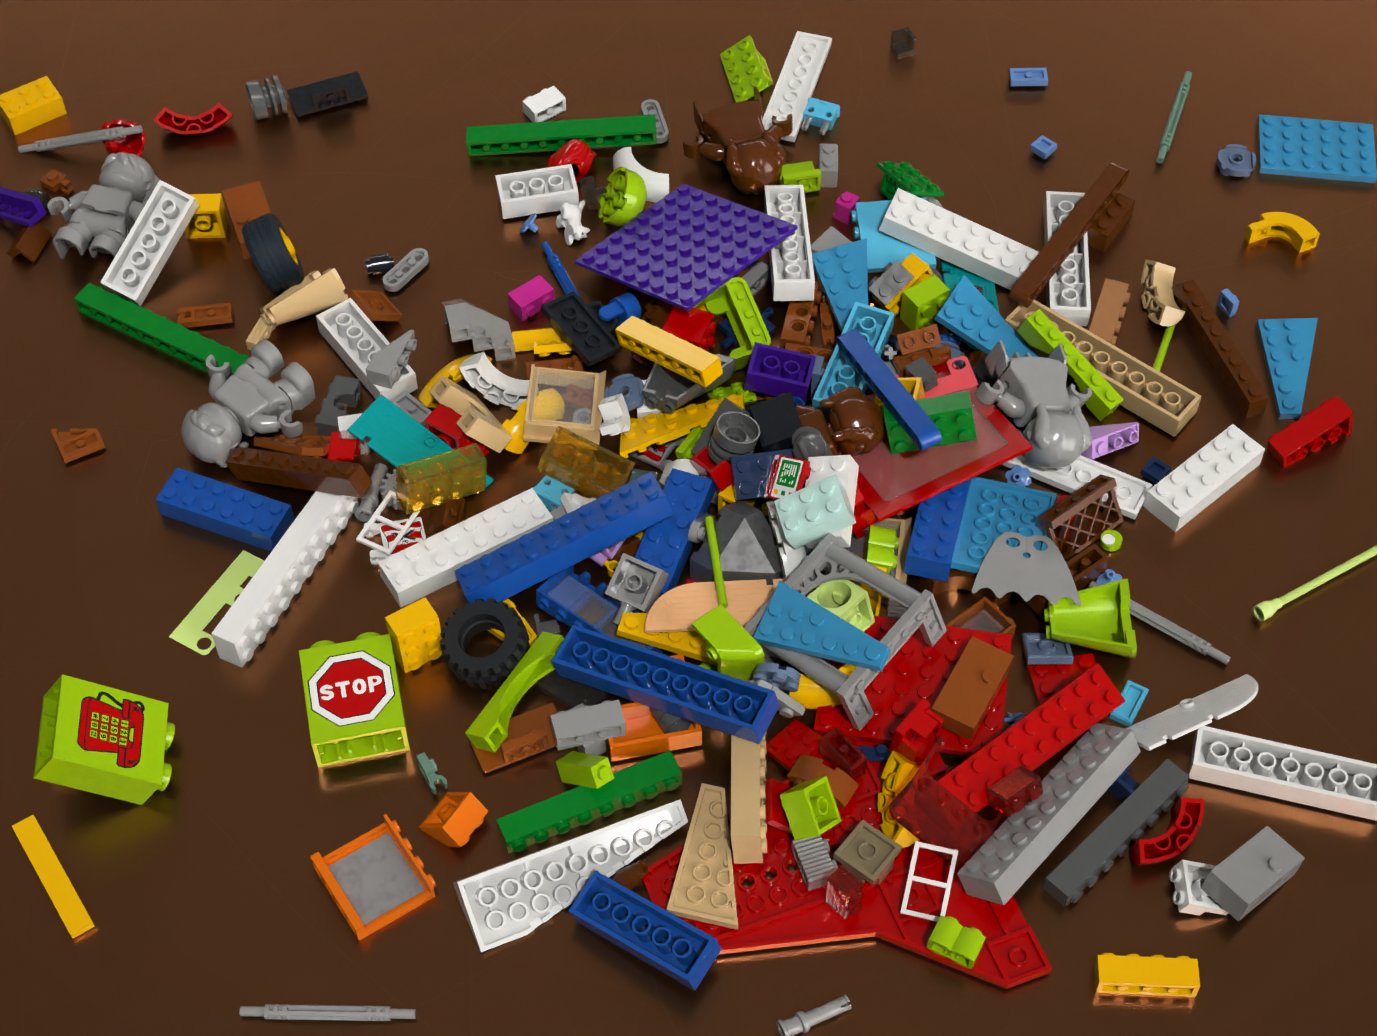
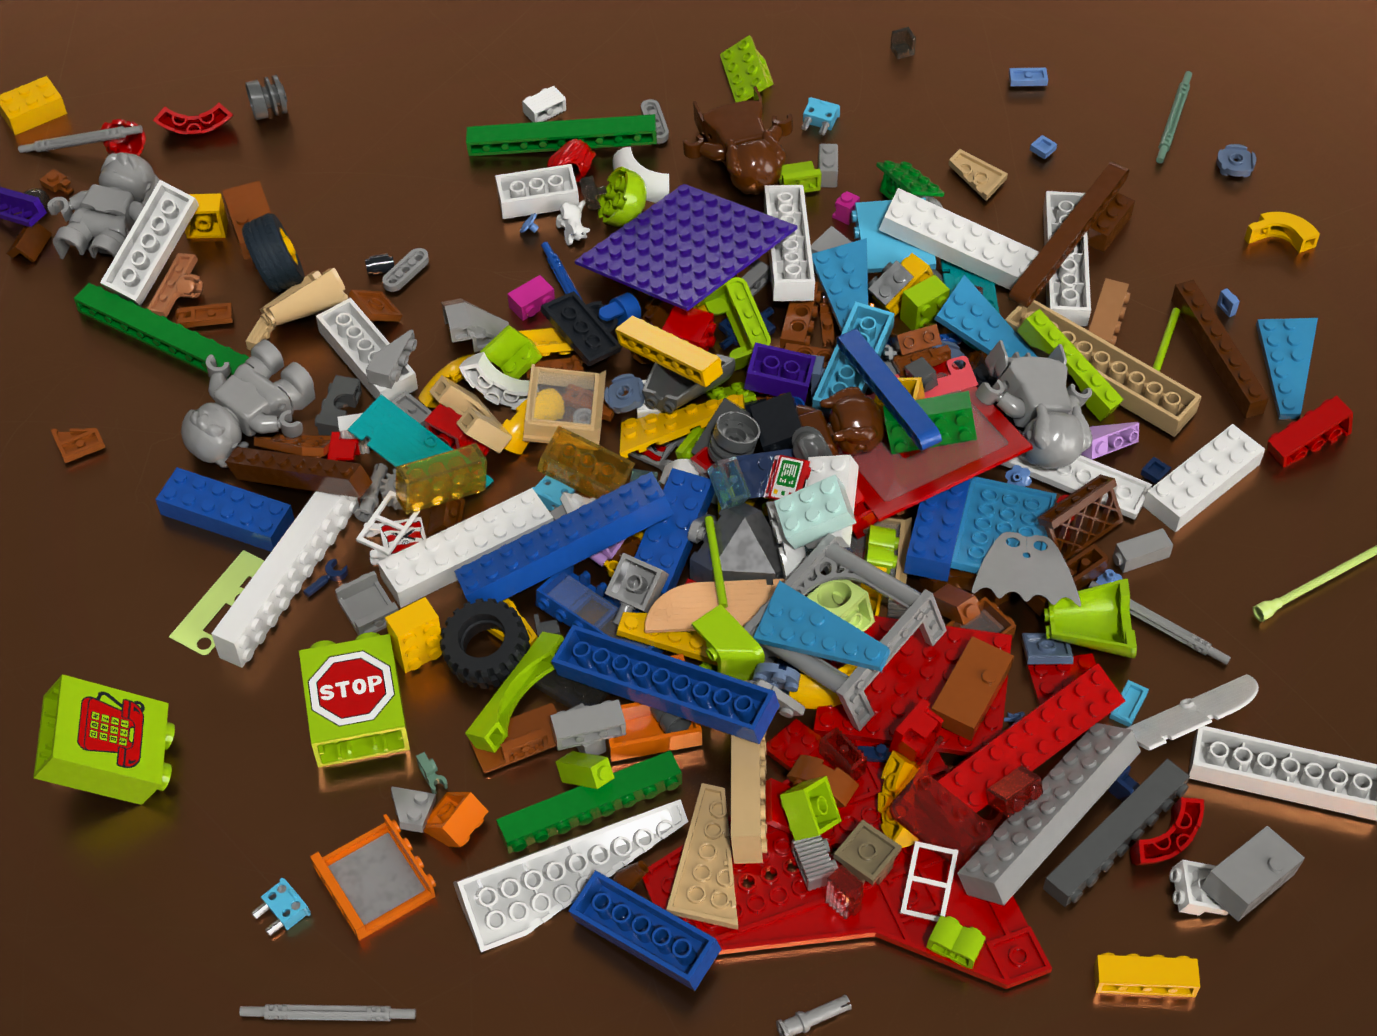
(53, 876): yellow tile -> none
(176, 284): none -> nougat plate
(284, 904): none -> medium azure piece
(327, 94): black bracket -> none
(334, 575): none -> dark blue piece
(365, 603): none -> light grey panel
(412, 808): none -> light grey wing
(512, 352): none -> lime bracket
(615, 415): white brick -> none
(728, 483): none -> clear light blue brick
(797, 80): white plate -> none
(957, 604): none -> dark orange brick
(978, 174): none -> tan wing
(1111, 540): lime tile -> none
(1142, 550): none -> light grey brick
(1158, 294): tan brick -> none
(1316, 148): dark azure plate -> none

